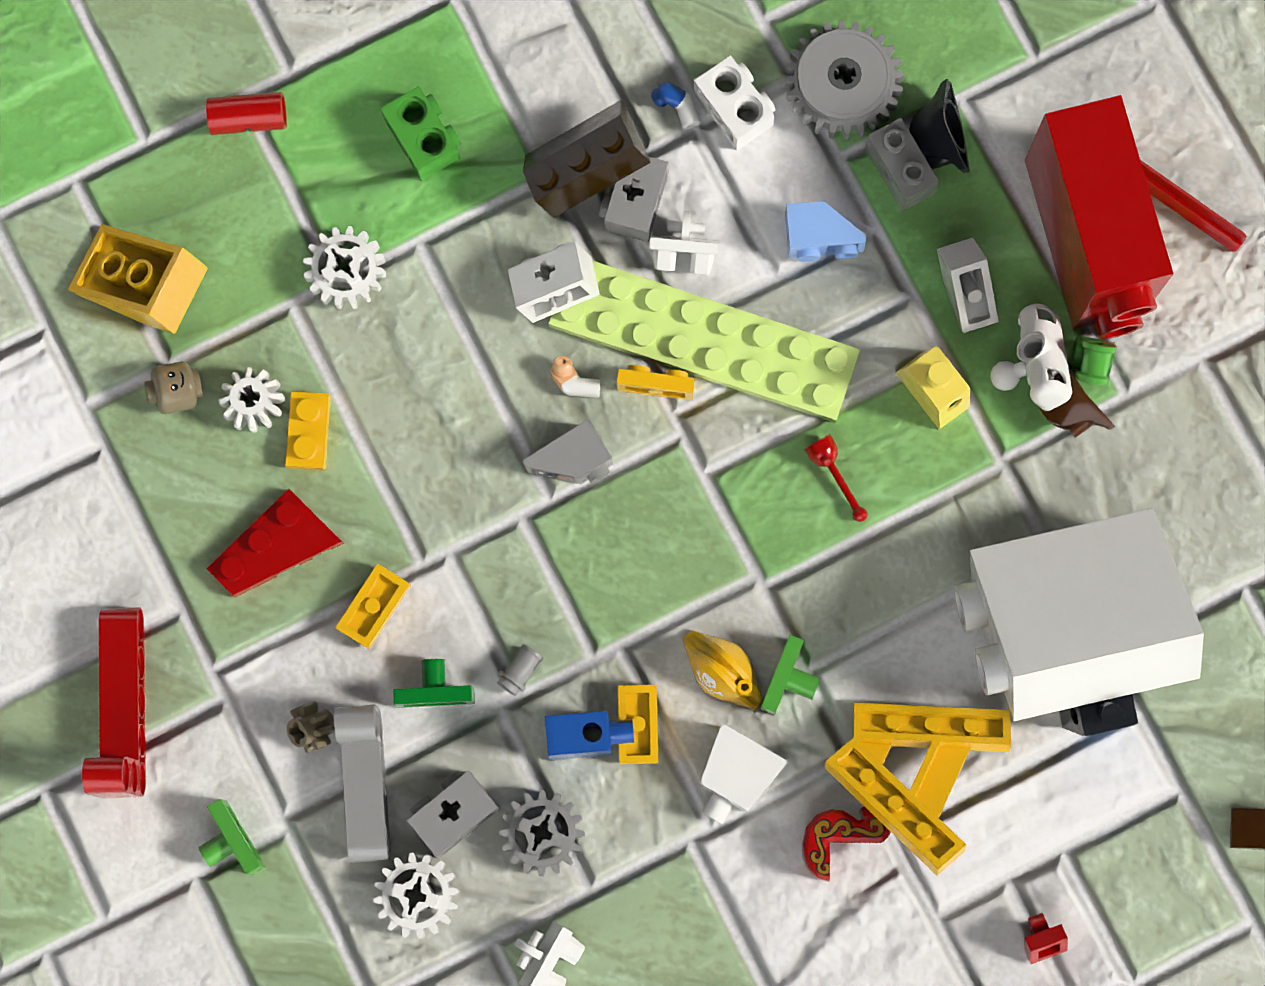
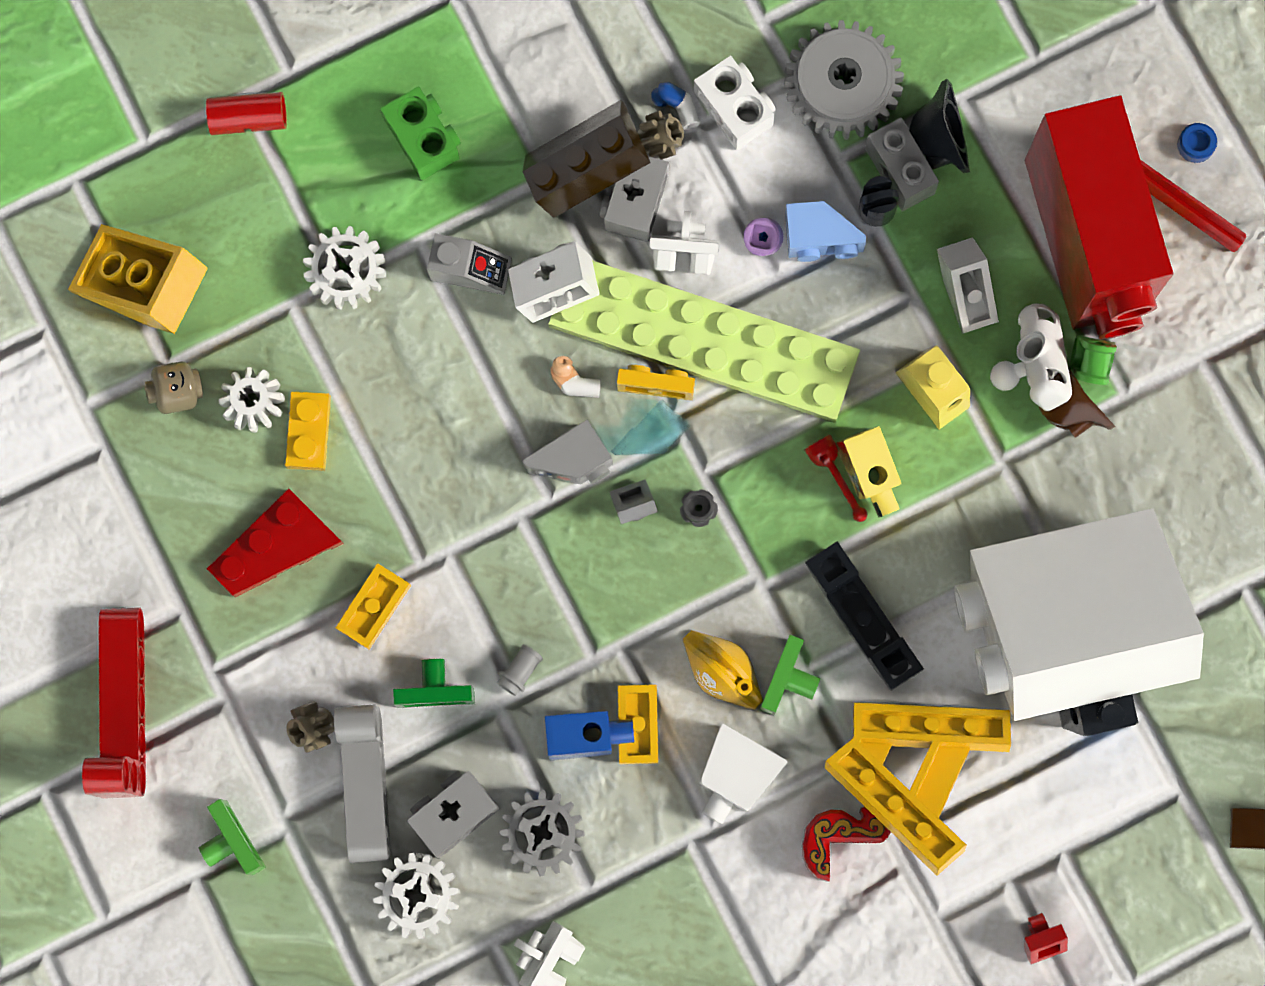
(468, 264): none -> light grey slope
(633, 502): none -> flat silver plate
(654, 433): none -> clear light blue slope
(661, 134): none -> dark tan gear
(701, 498): none -> flat silver plate
(763, 236): none -> lavender tile
(861, 454): none -> light yellow torso
(863, 616): none -> black slope
(878, 201): none -> black arm
(1197, 142): none -> blue tile

